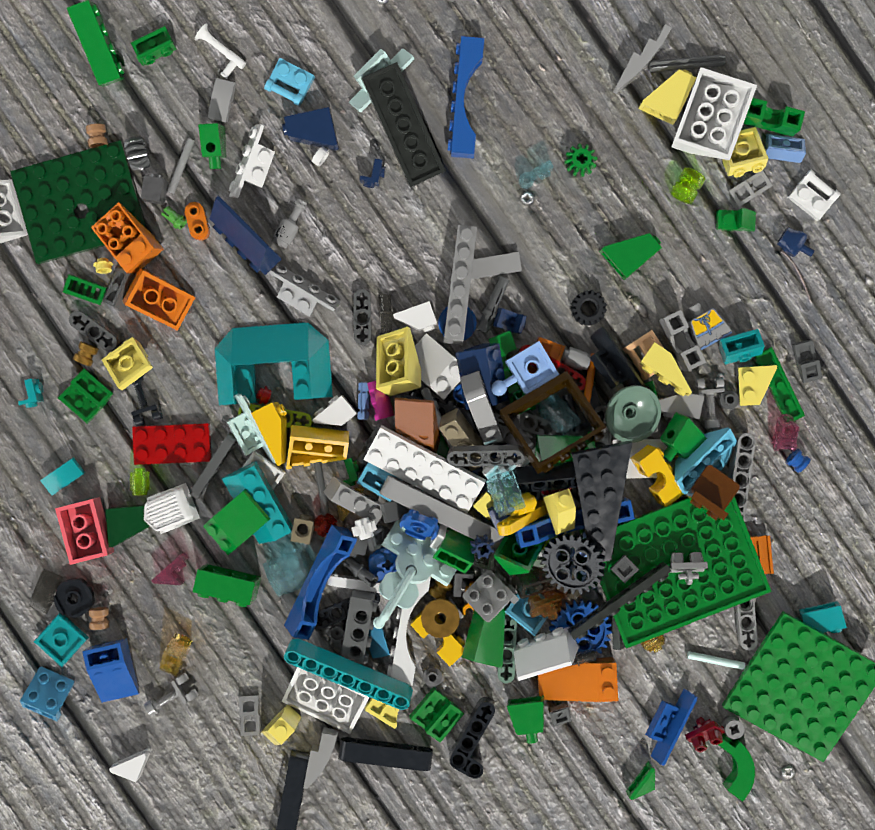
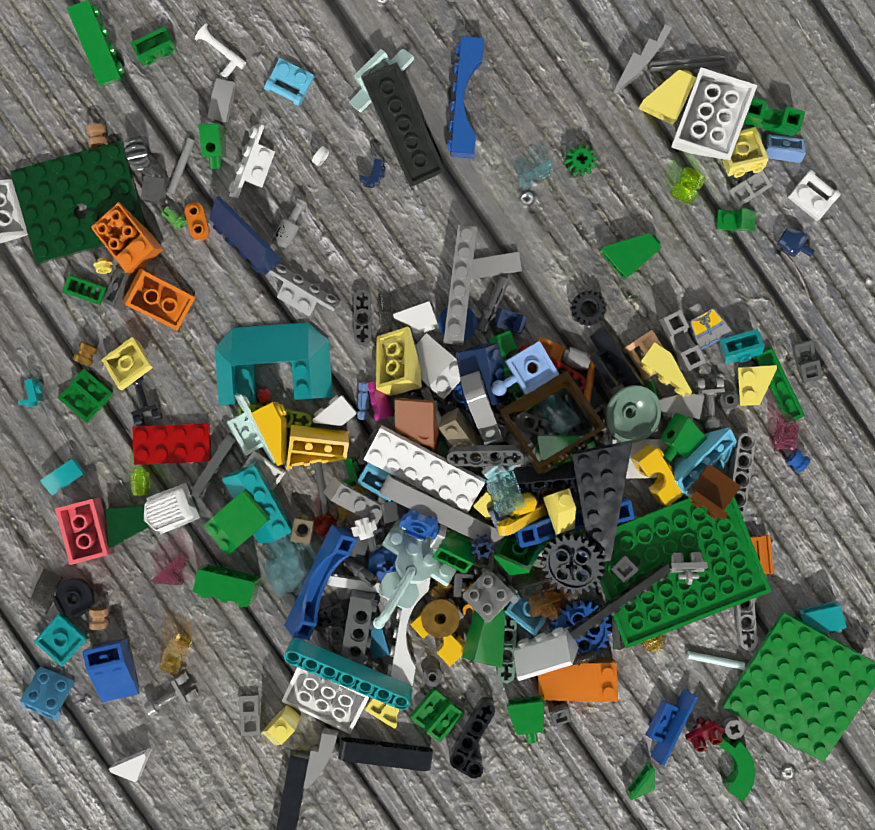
(86, 332): dark grey beam -> none
(312, 128): dark blue slope -> none

